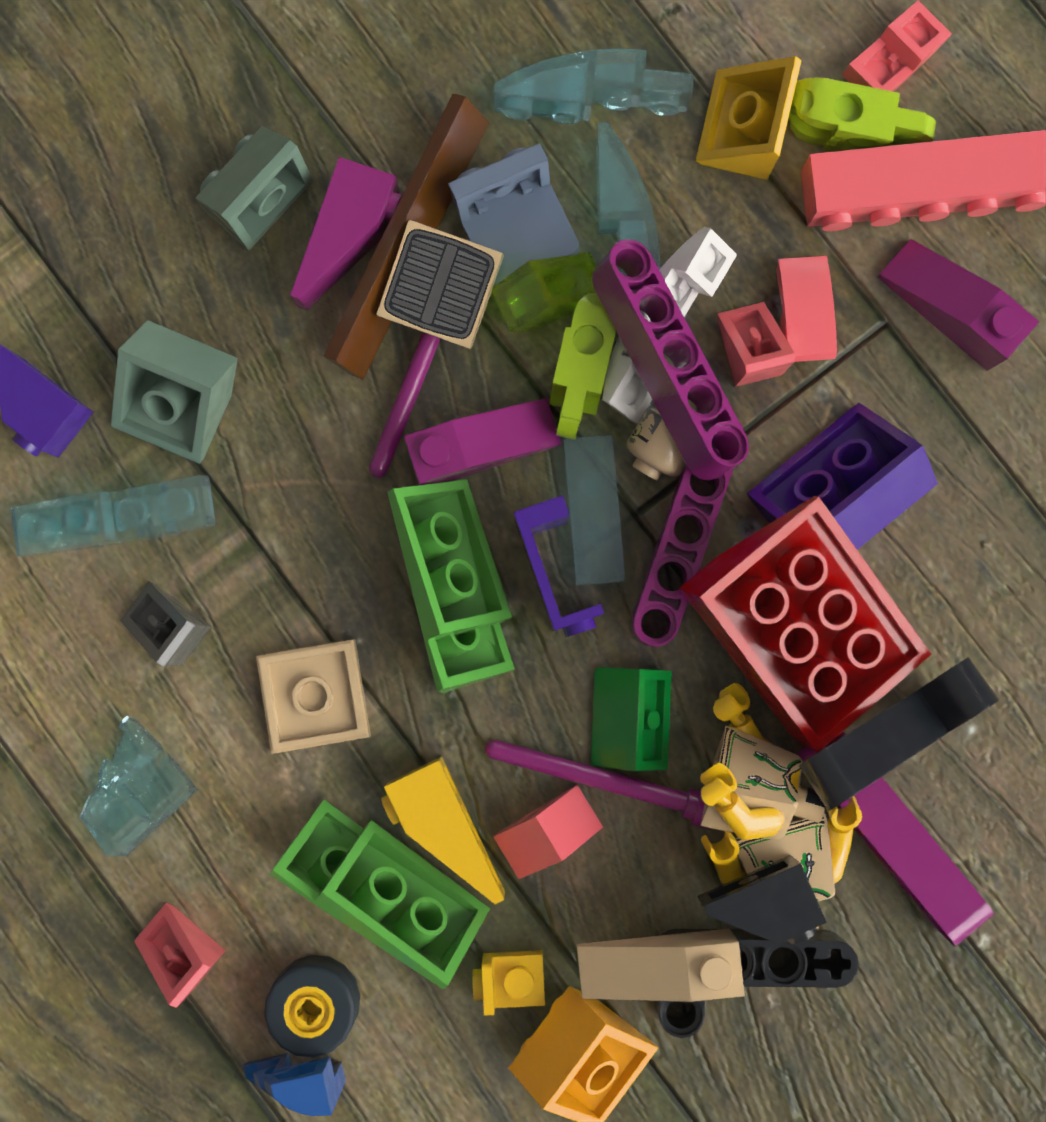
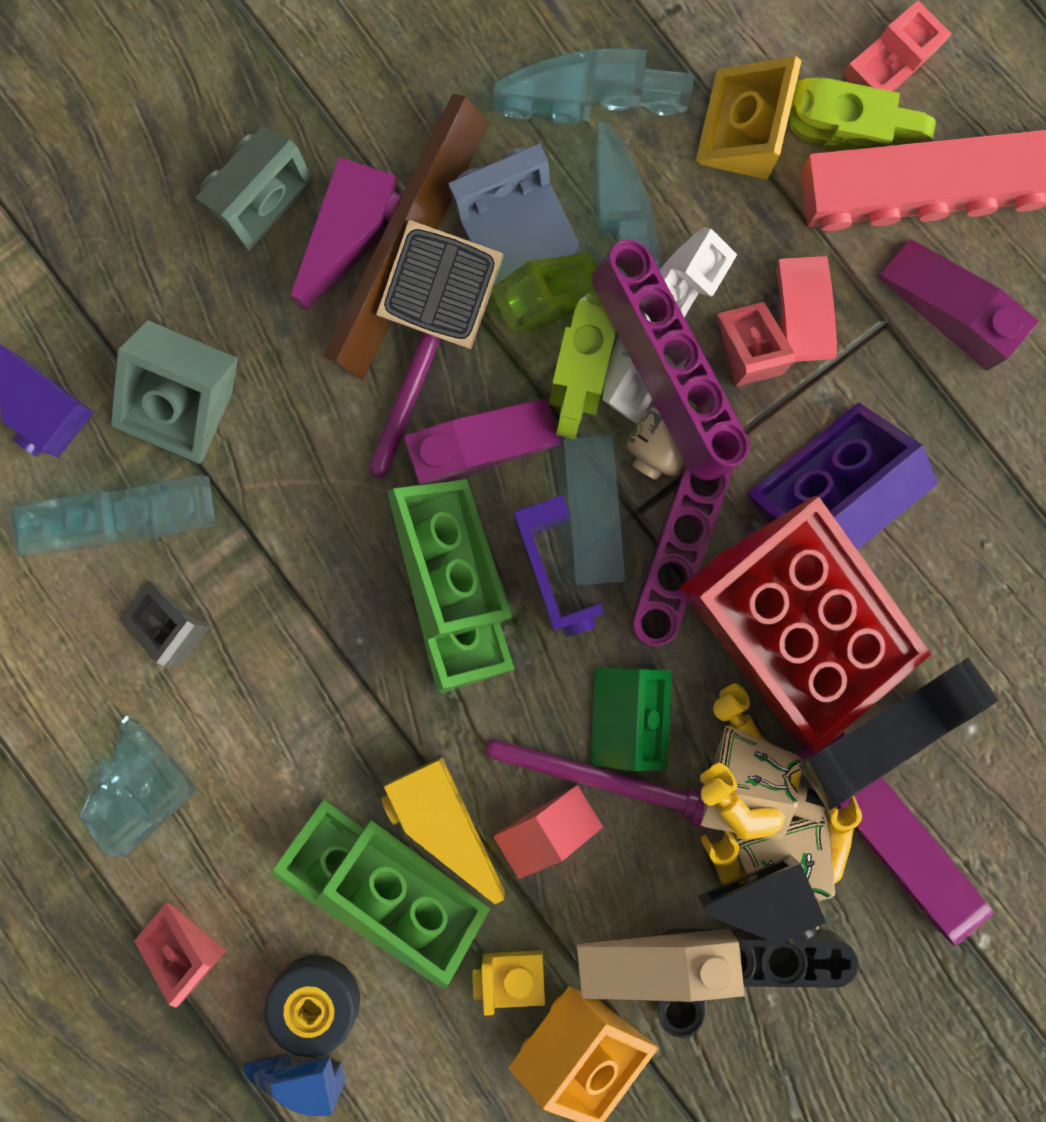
(313, 696): tan tile -> none

